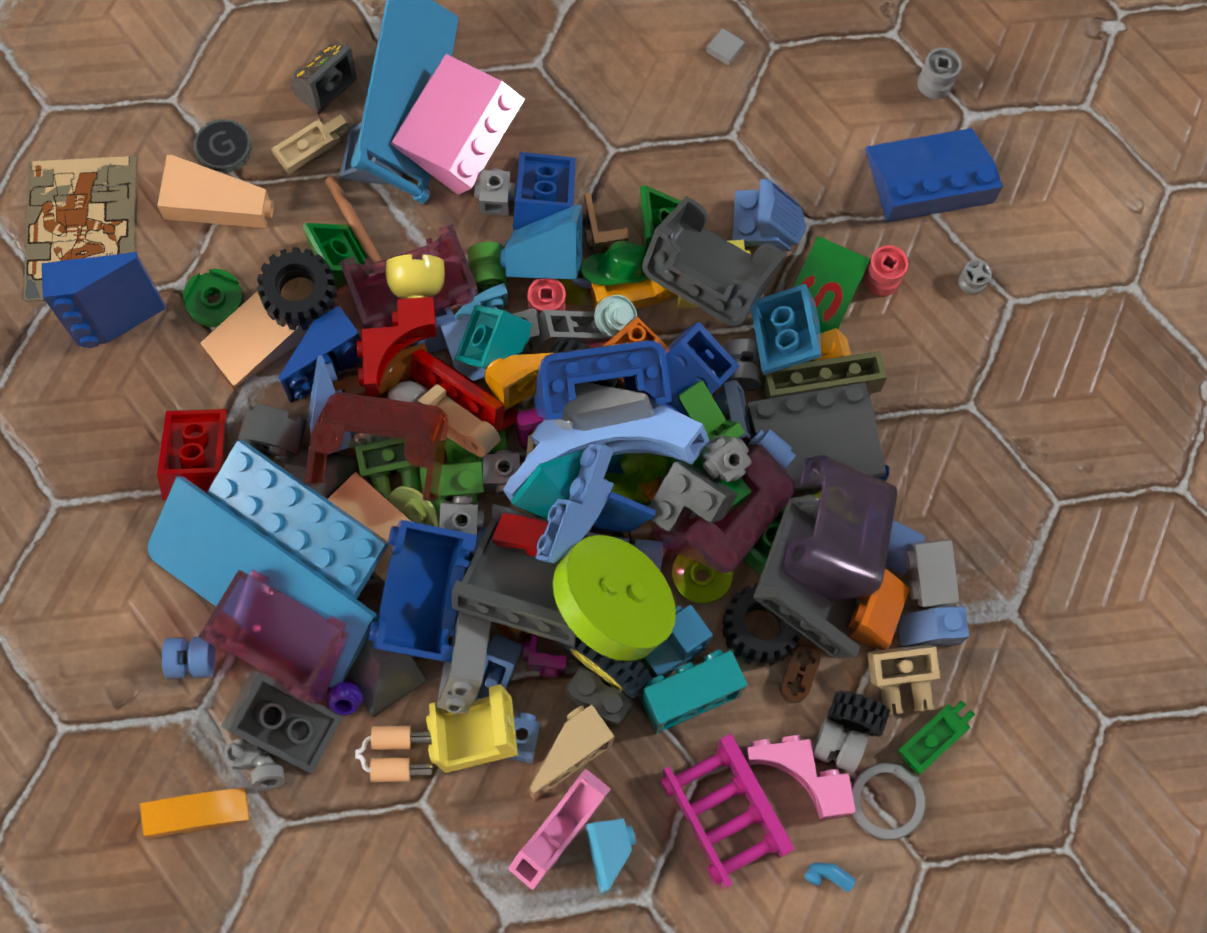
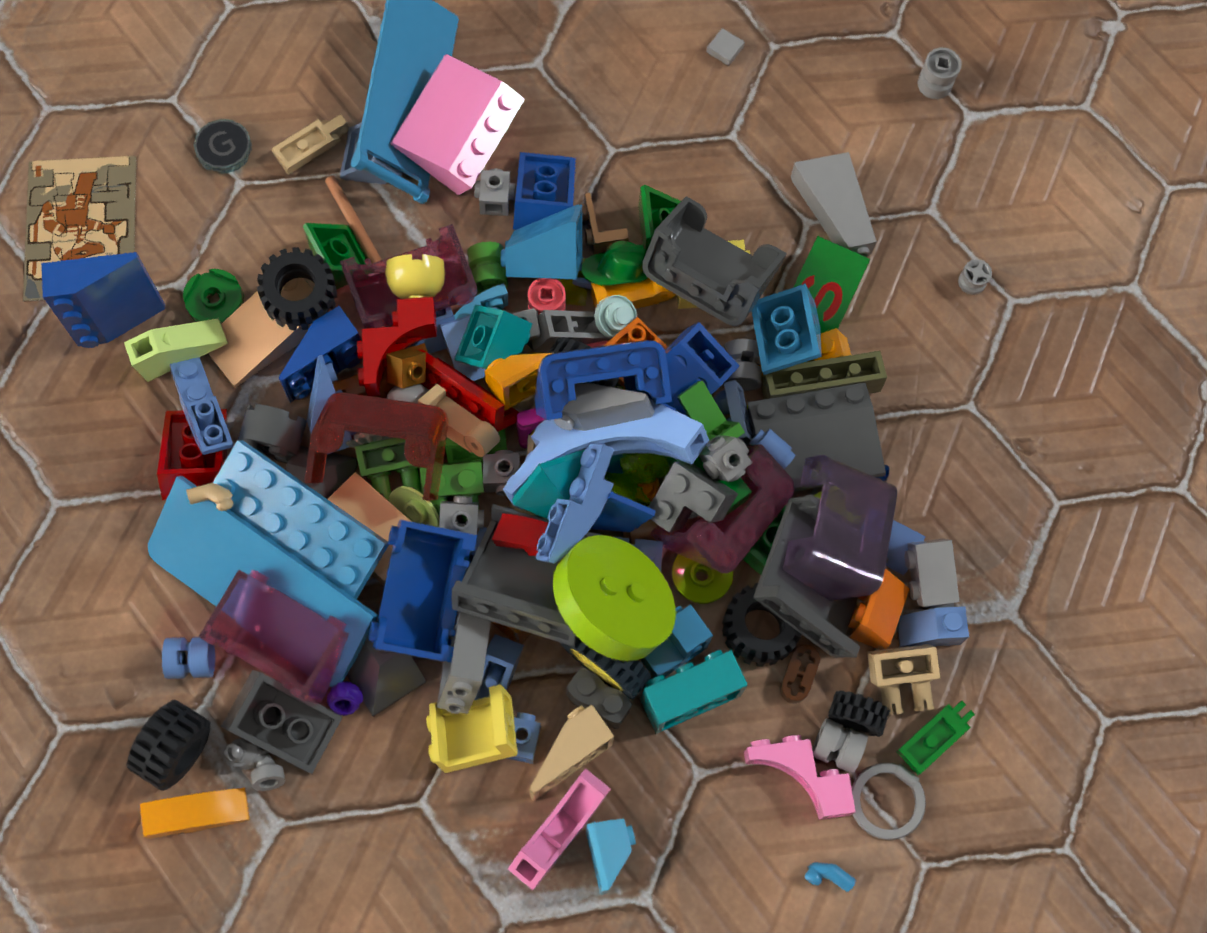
(159, 347): none -> yellowish green slope
(168, 745): none -> black tyre
(200, 406): none -> medium blue slope
(208, 196): light nougat slope -> none
(211, 492): none -> tan arm
(325, 76): dark grey slope -> none
(393, 768): light nougat piece -> none
(406, 367): none -> pearl gold plate
(546, 664): magenta bracket -> none
(758, 812): dark pink fence -> none
(768, 217): medium blue piece -> none
(836, 200): none -> light grey slope
(885, 270): coral wheel -> none
(933, 174): blue slope -> none

